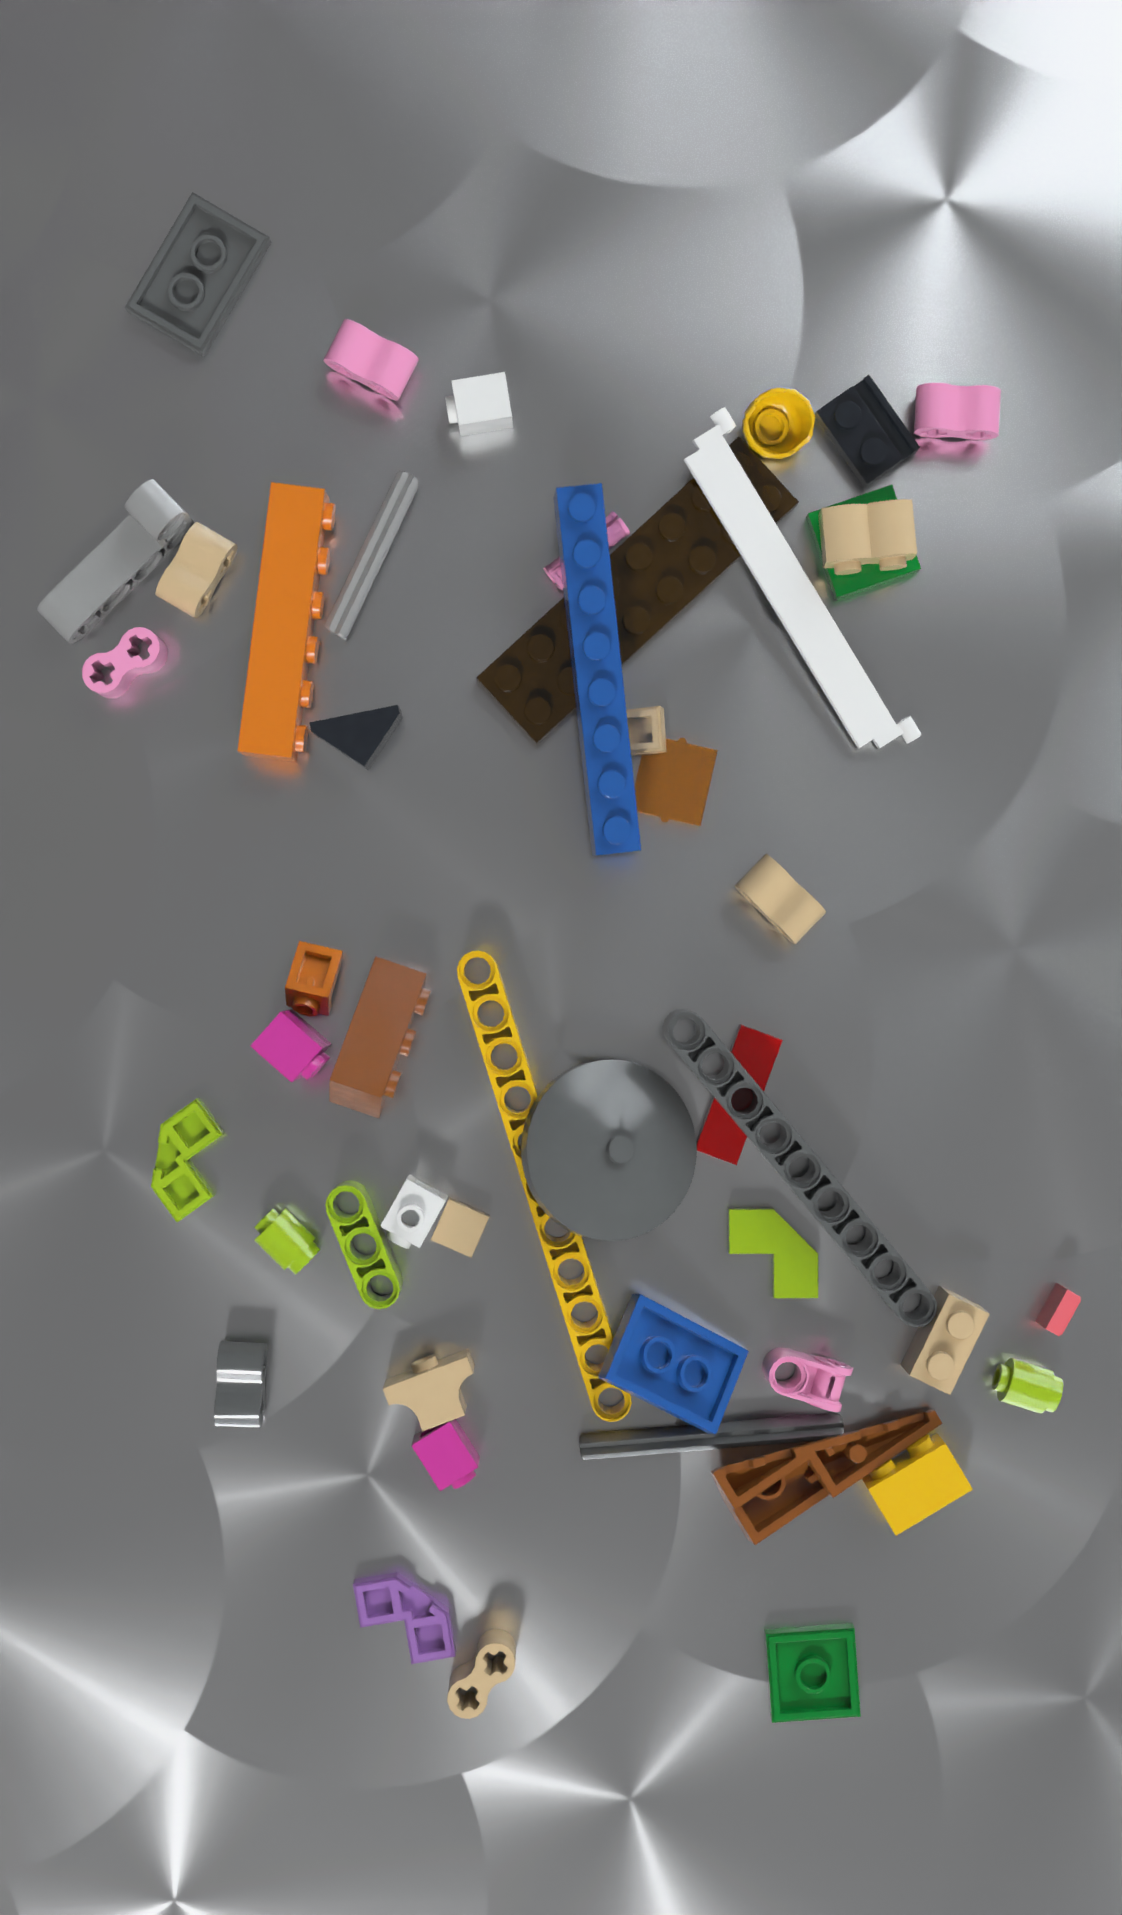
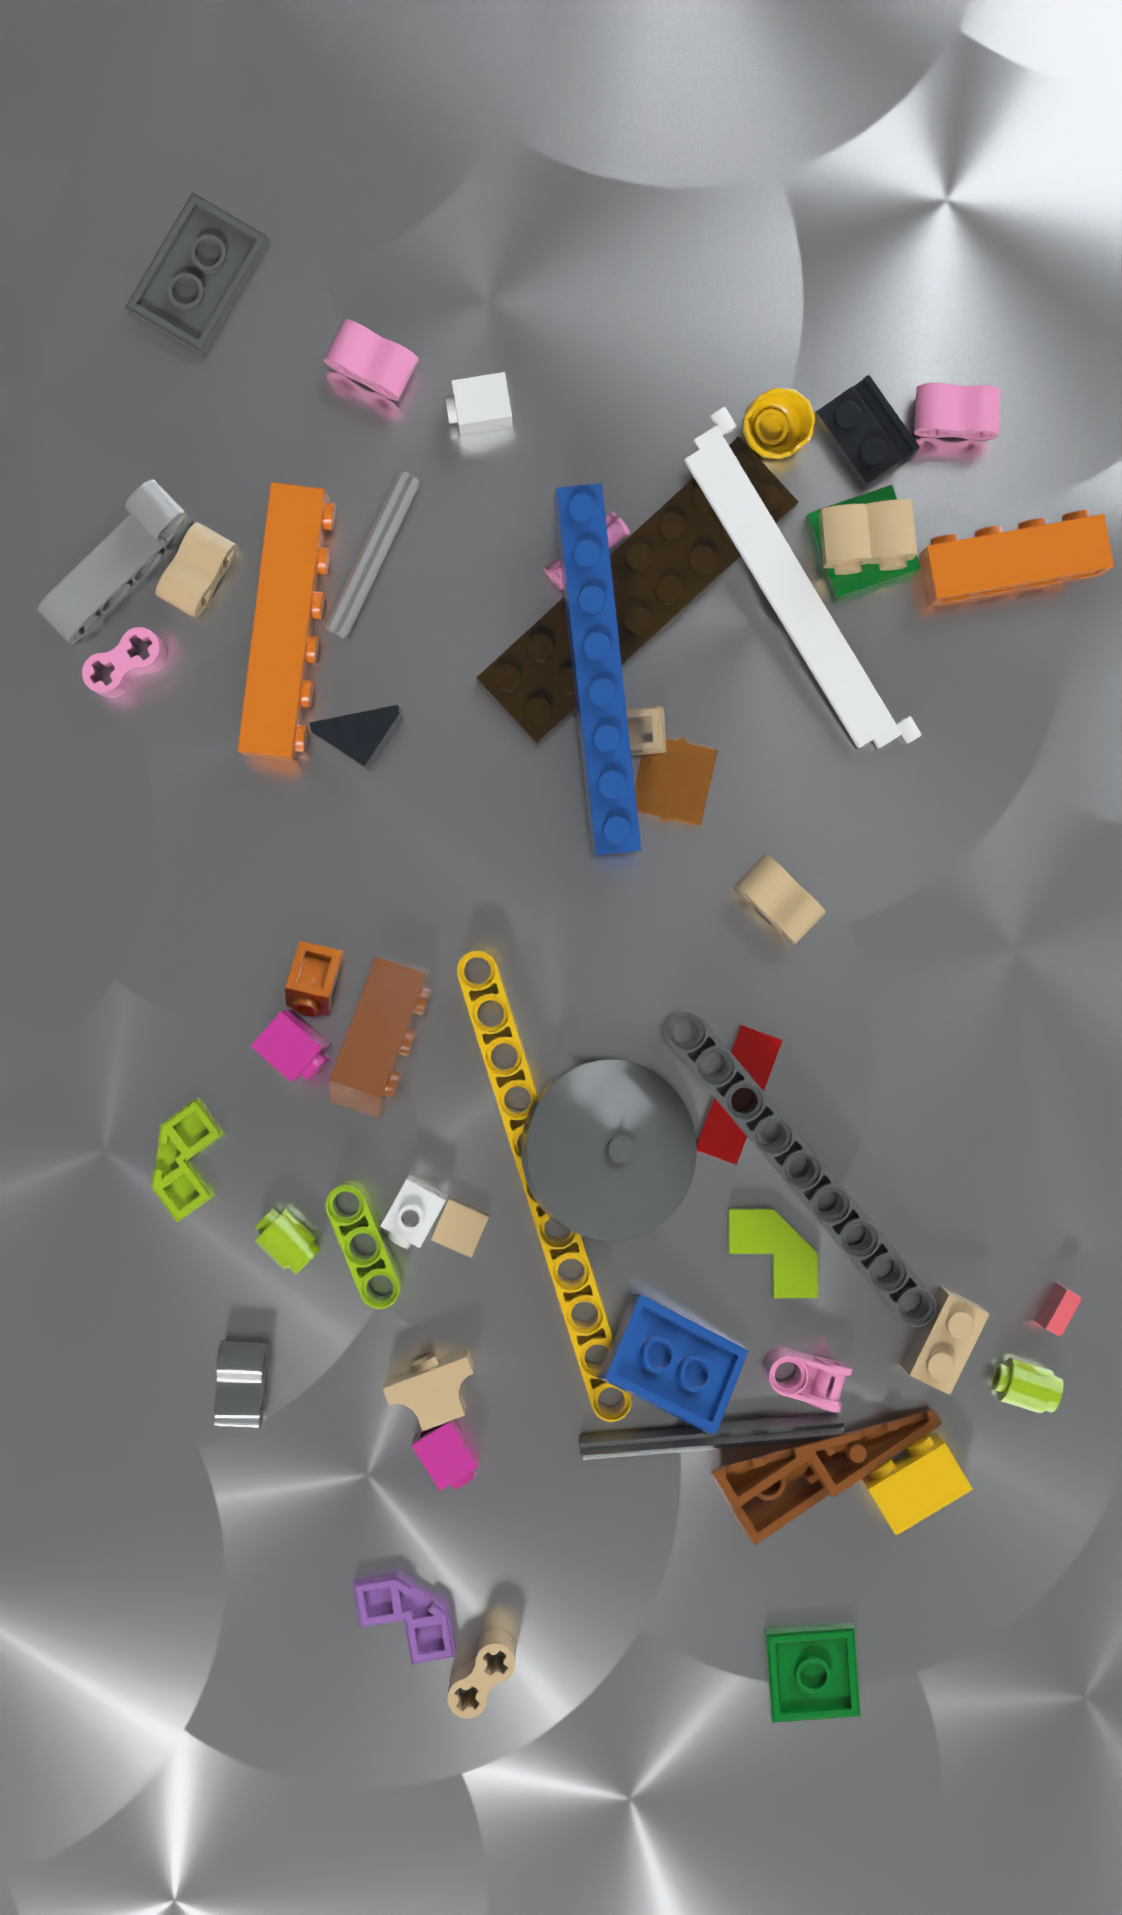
(1016, 559): none -> orange brick

